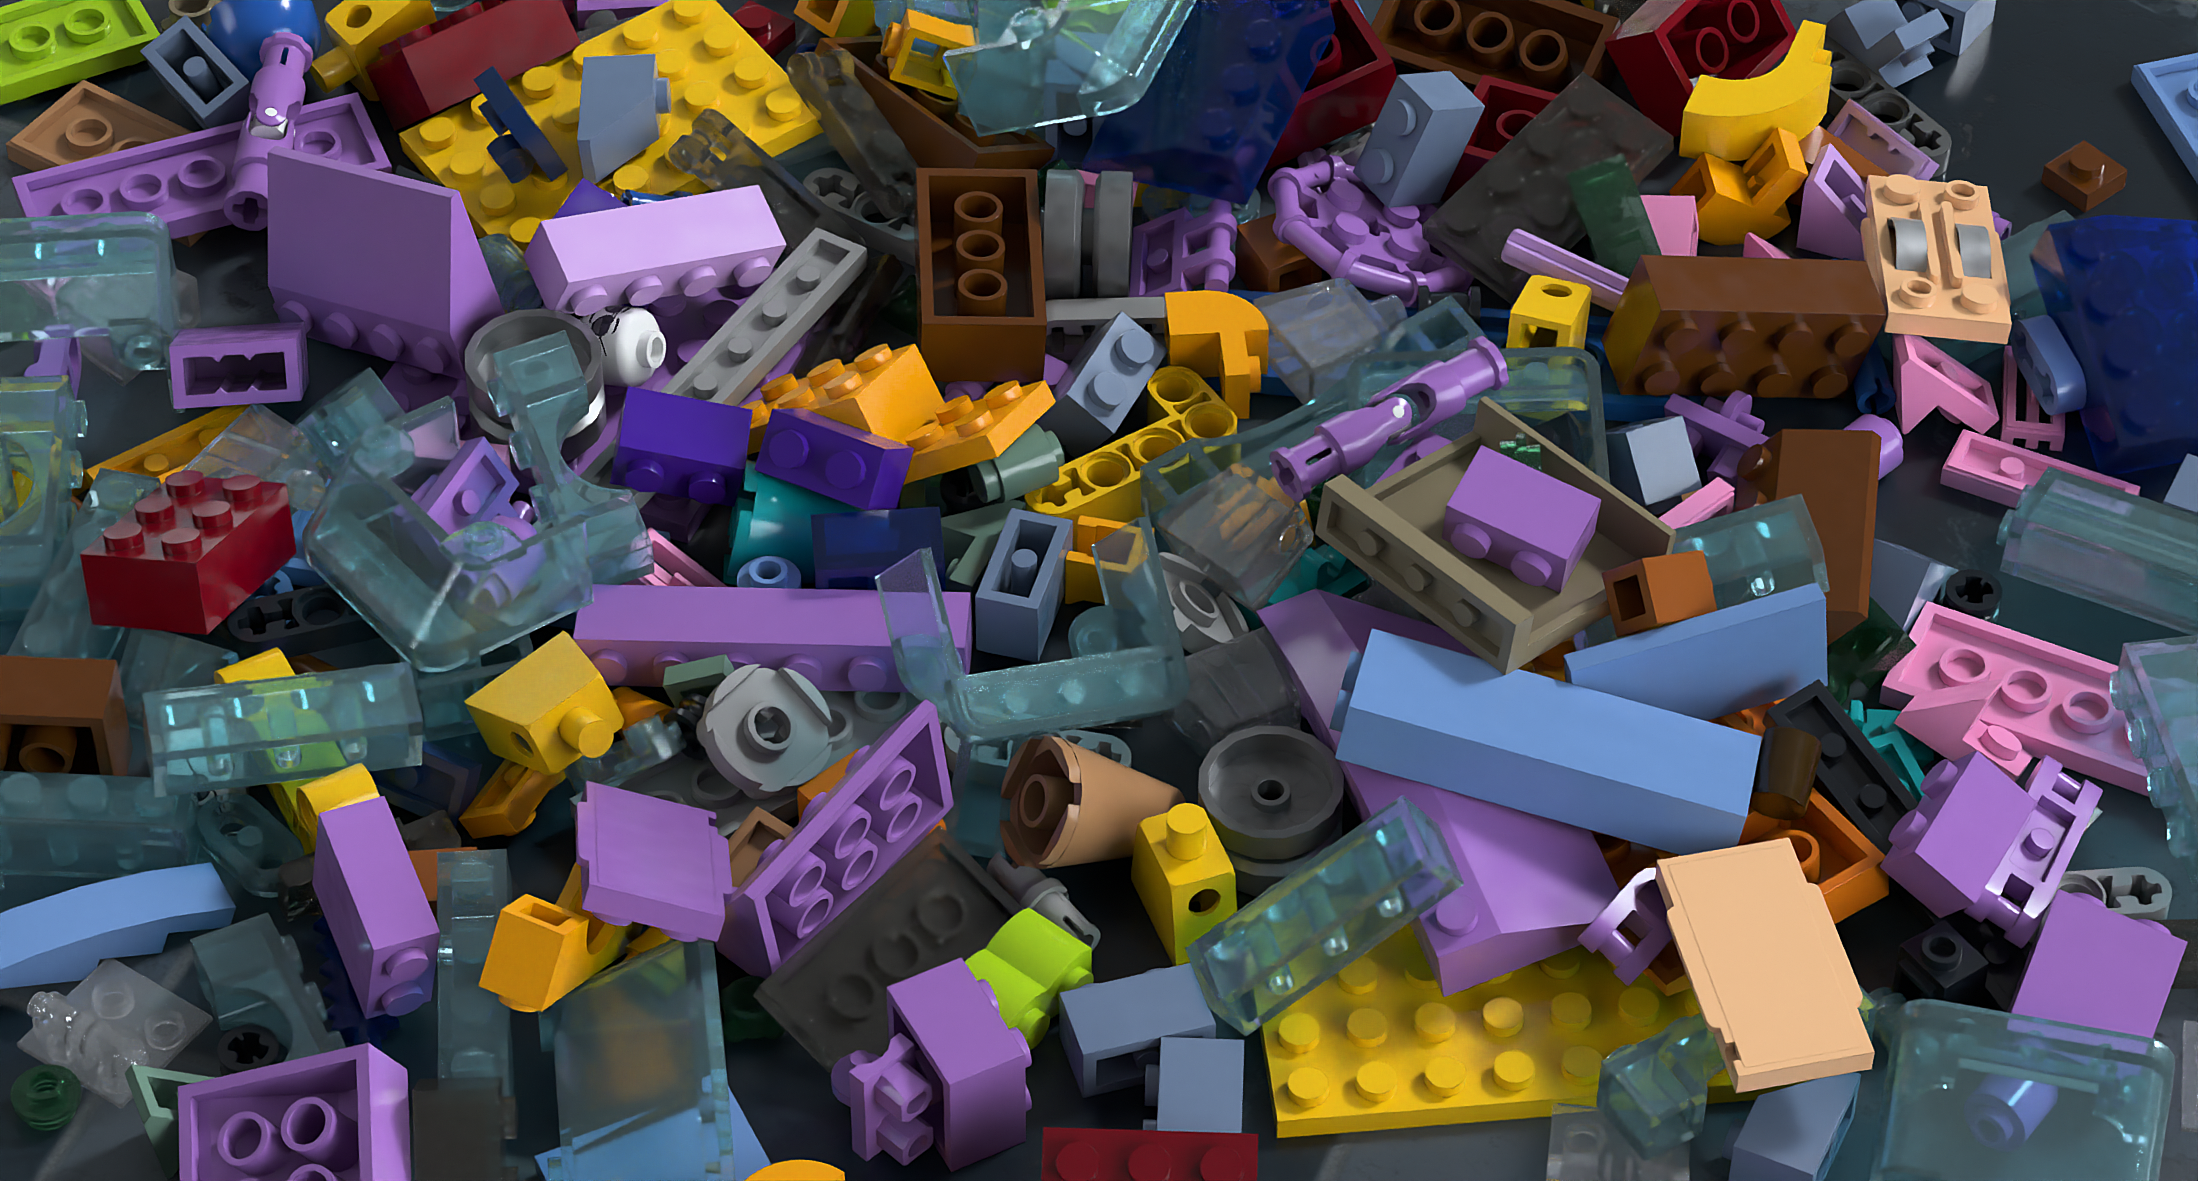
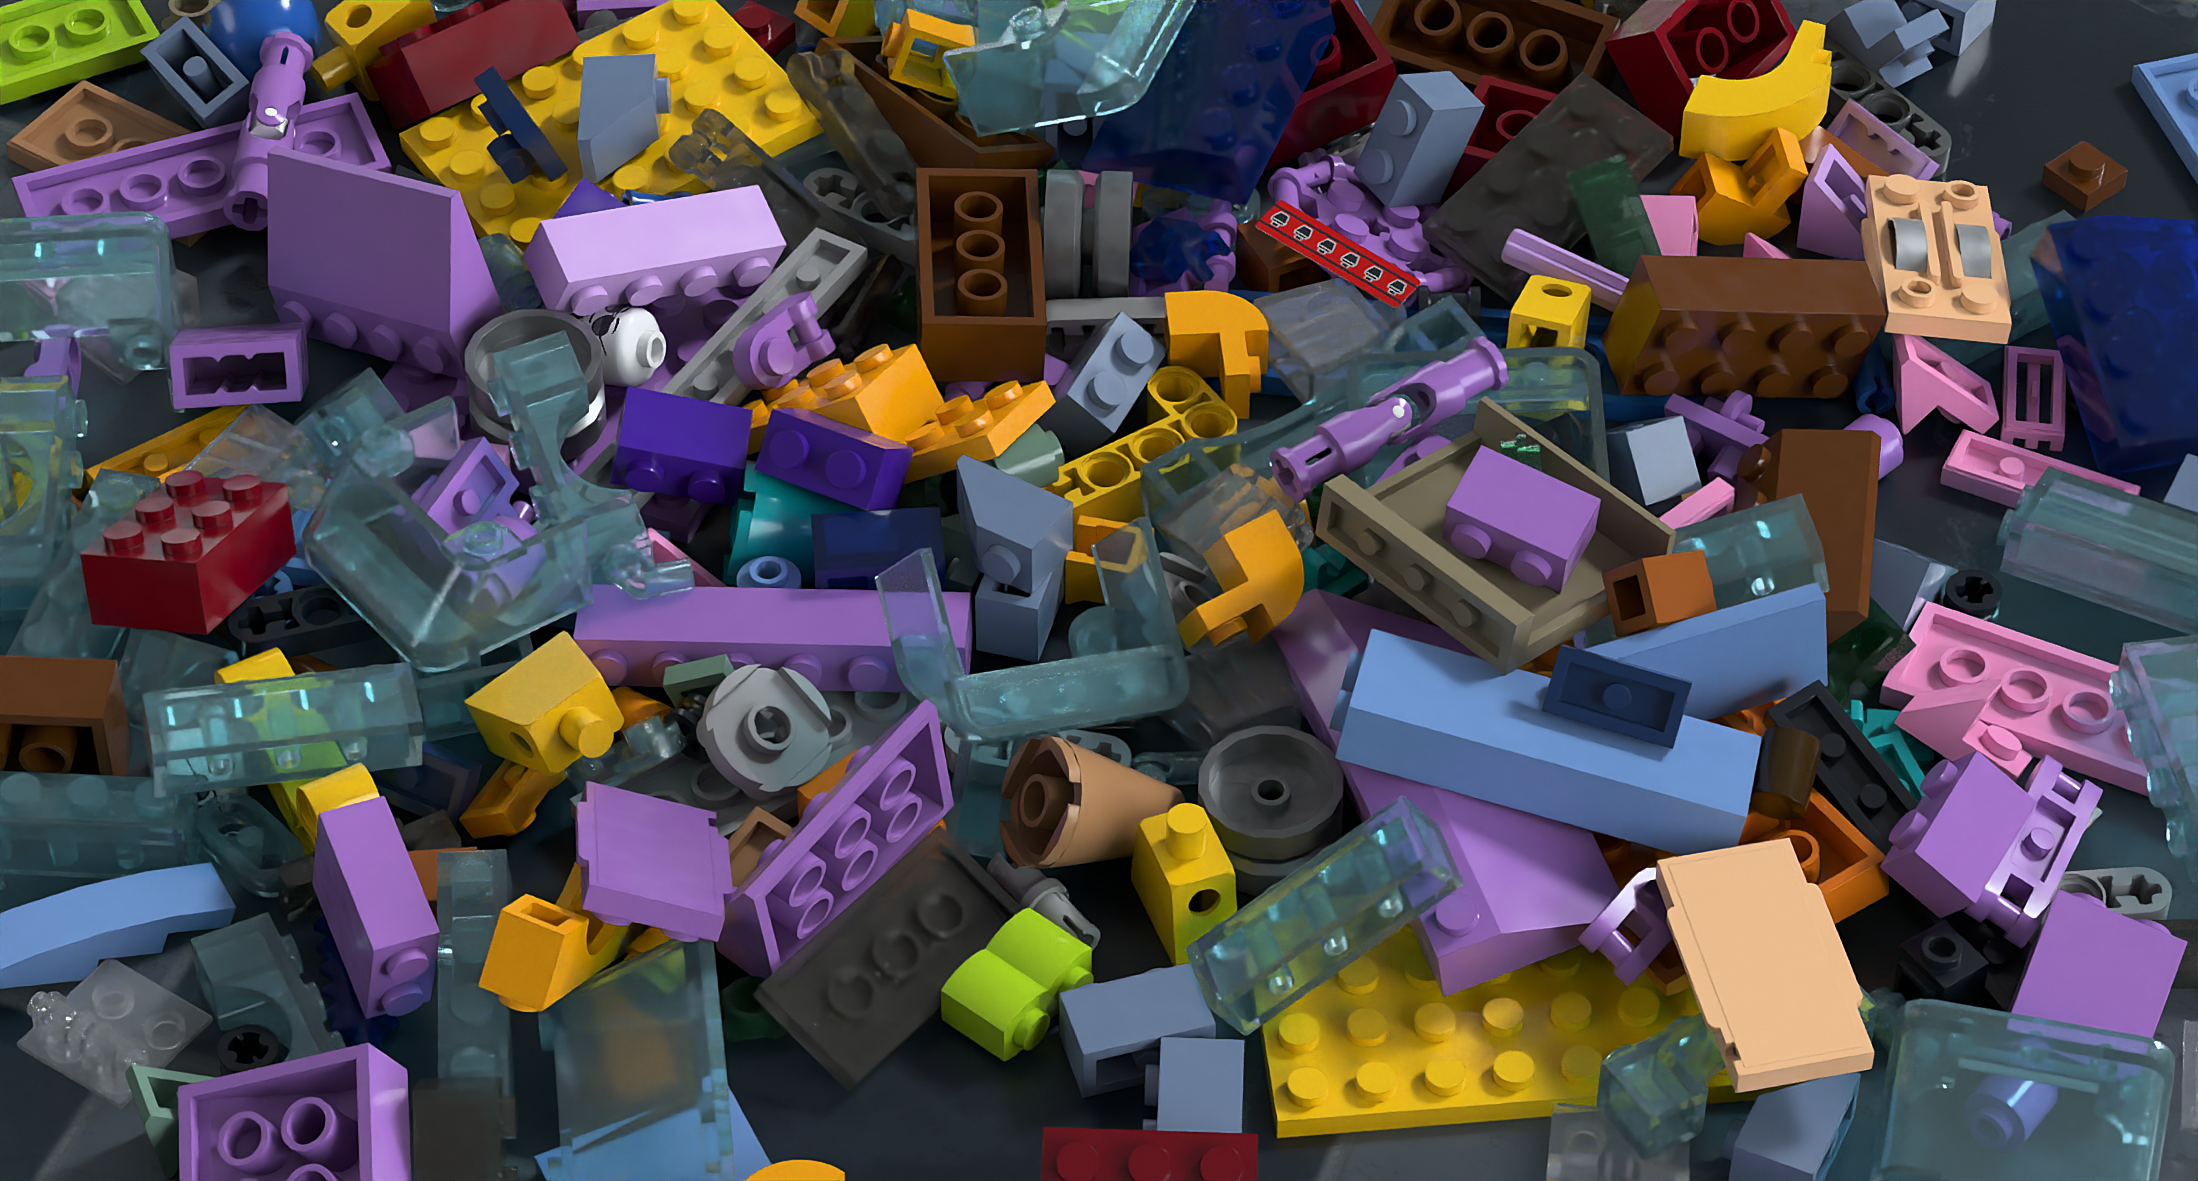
(46, 1096): clear green plate -> none
(643, 577): none -> clear light blue arm
(765, 353): none -> medium lavender plate
(885, 1101): medium lavender hips -> none
(968, 1059): medium lavender brick -> none
(1012, 525): none -> sand blue slope
(1170, 767): none -> clear light blue arm
(1173, 246): none -> clear blue plate
(1259, 579): none -> light orange brick
(1338, 254): none -> red sticker
(1617, 696): none -> dark blue plate
(2048, 365): medium blue beam -> none

